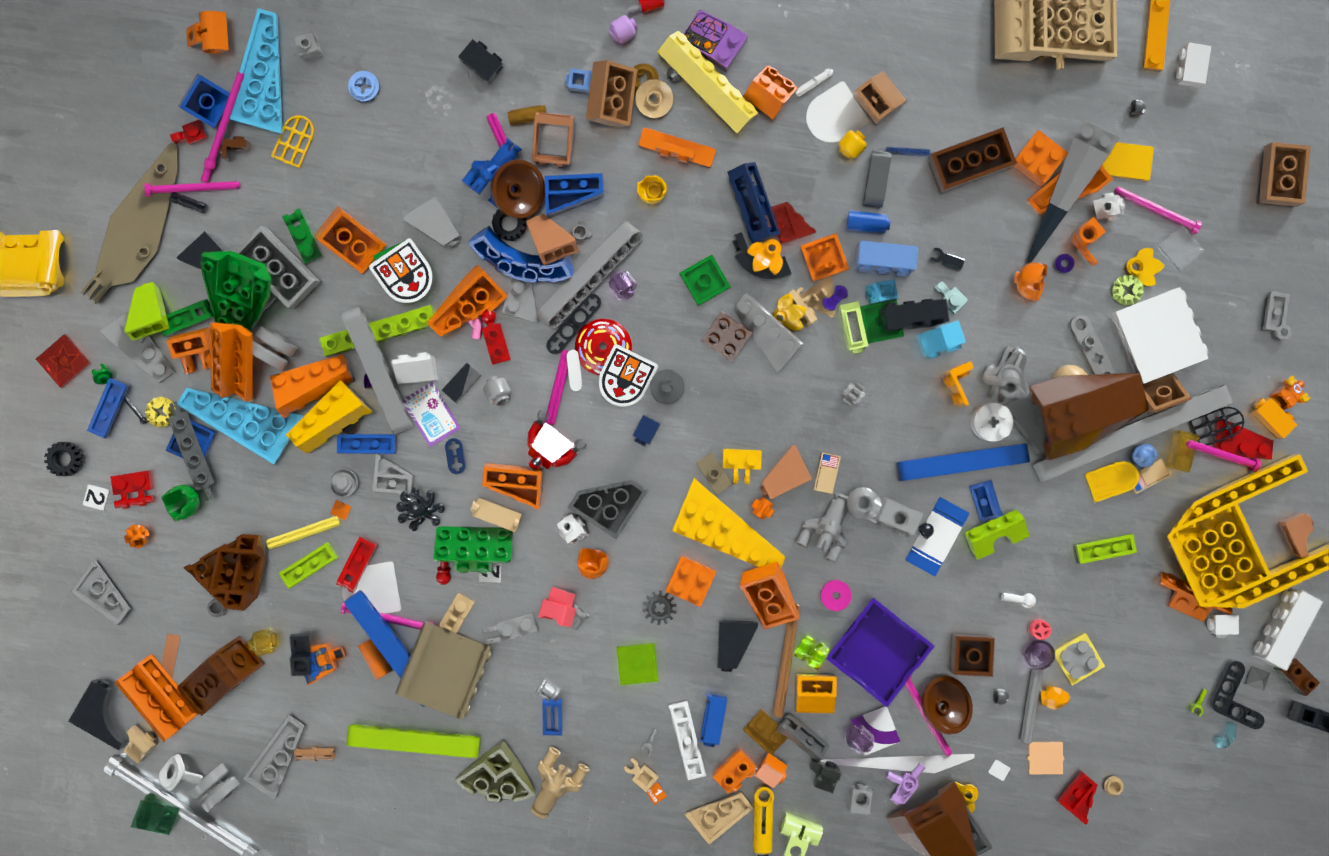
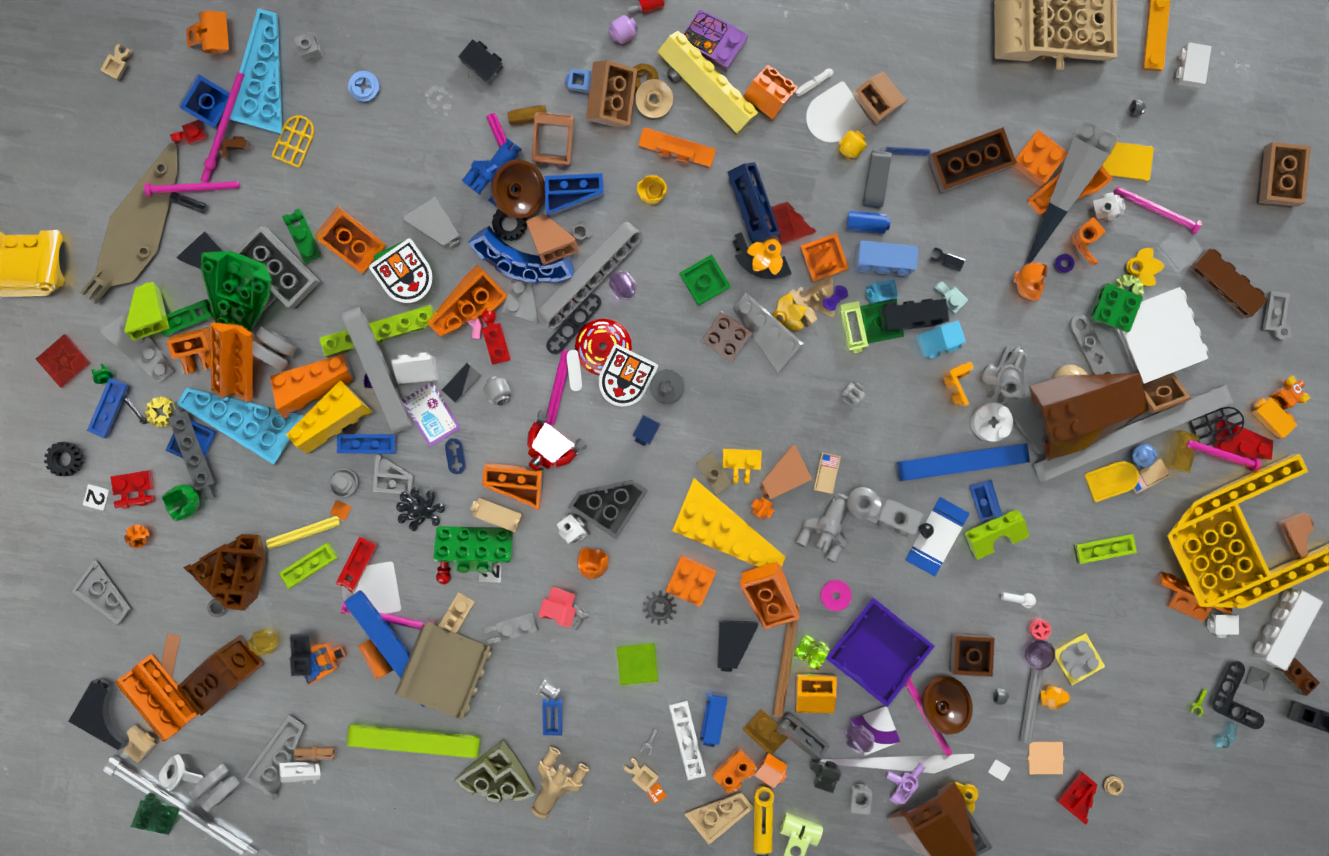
(115, 65): none -> tan plate
(299, 772): none -> white plate
(1116, 307): none -> green bracket
(1228, 282): none -> reddish brown brick

